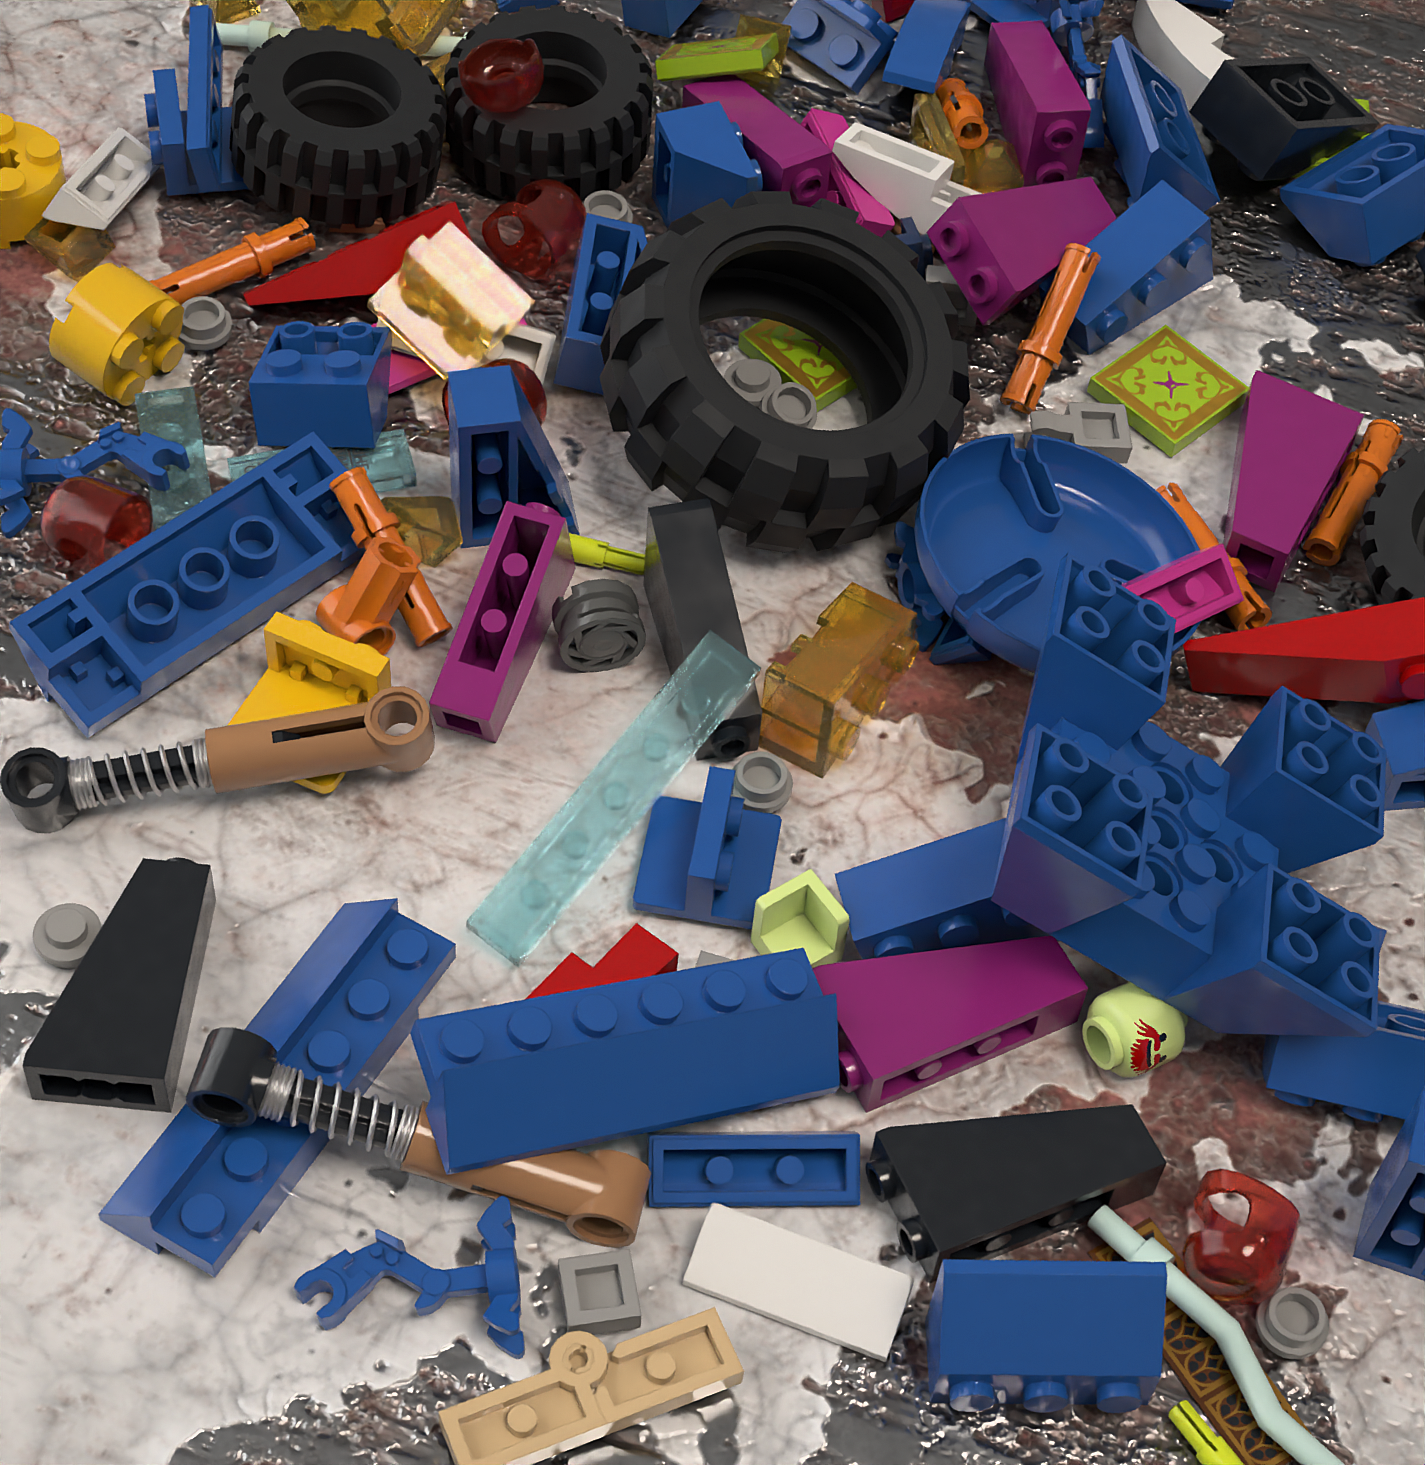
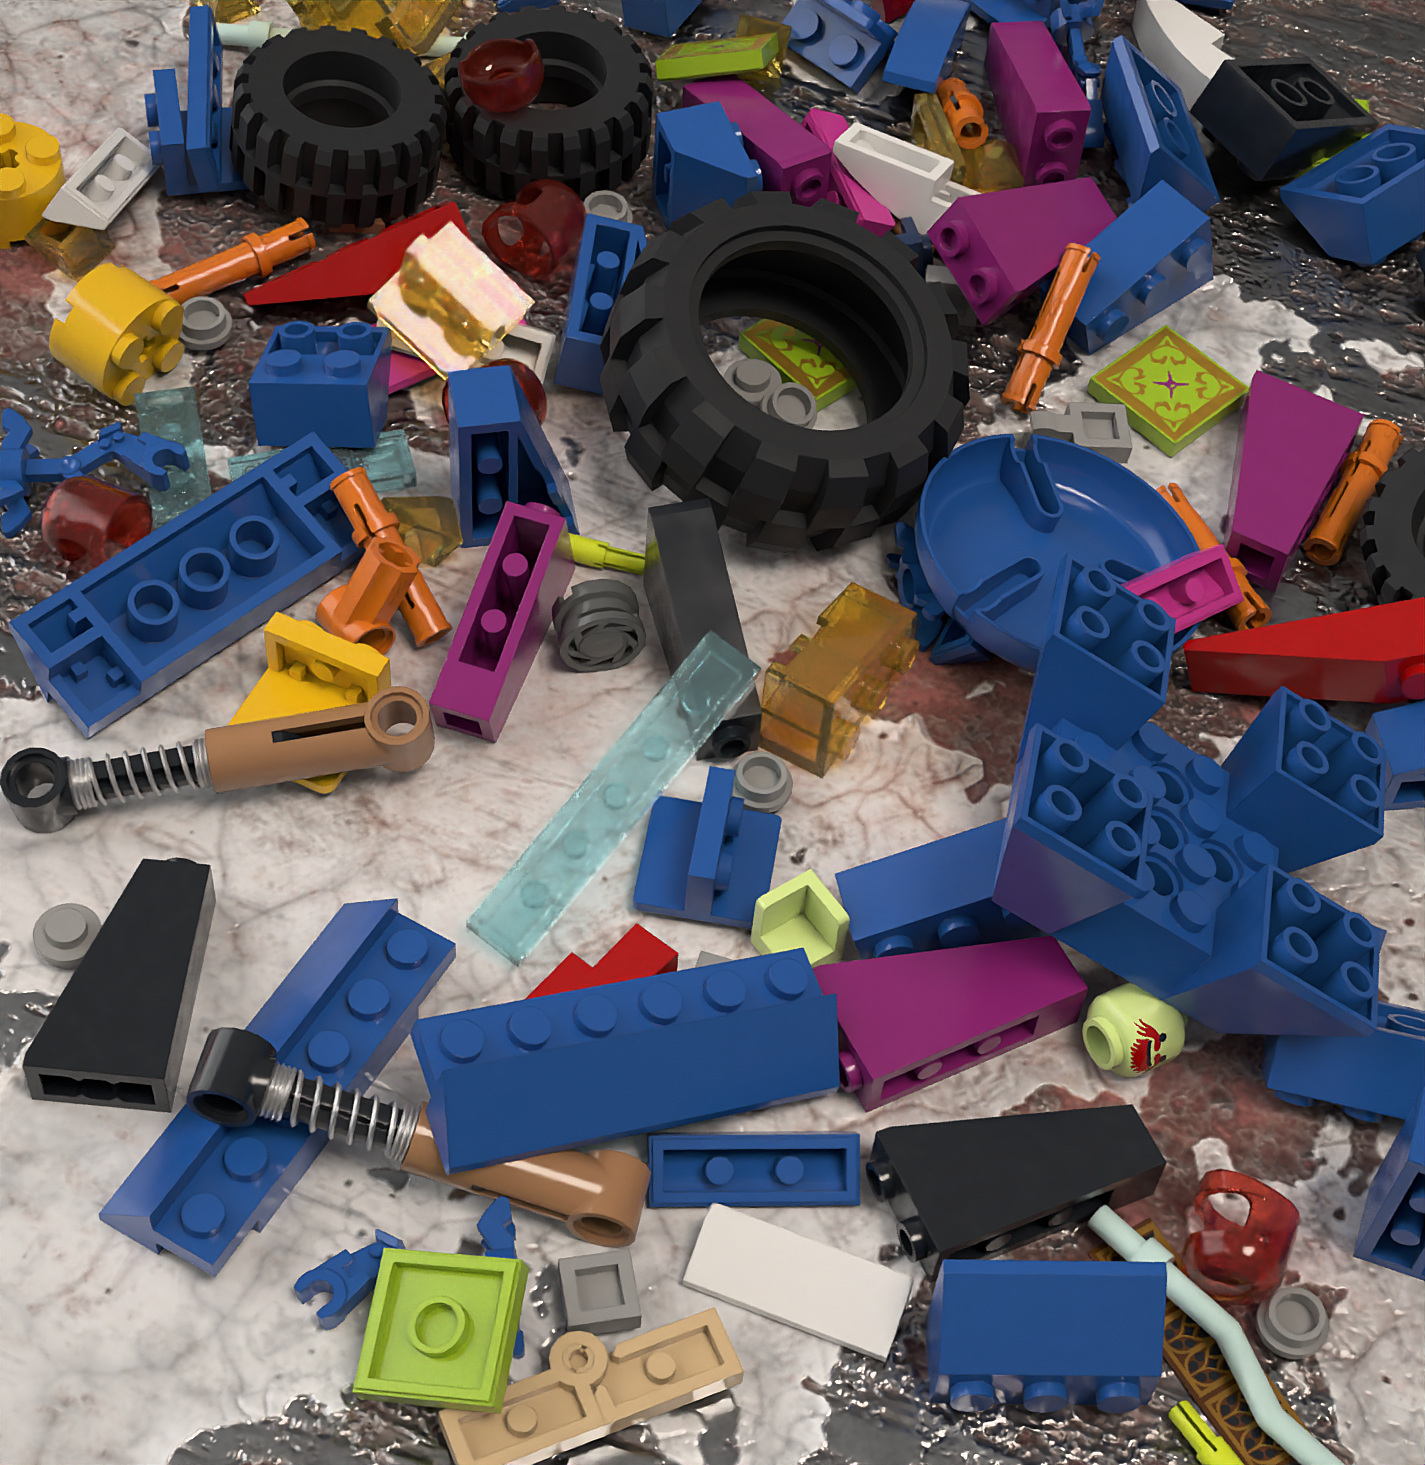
(441, 1330): none -> lime tile

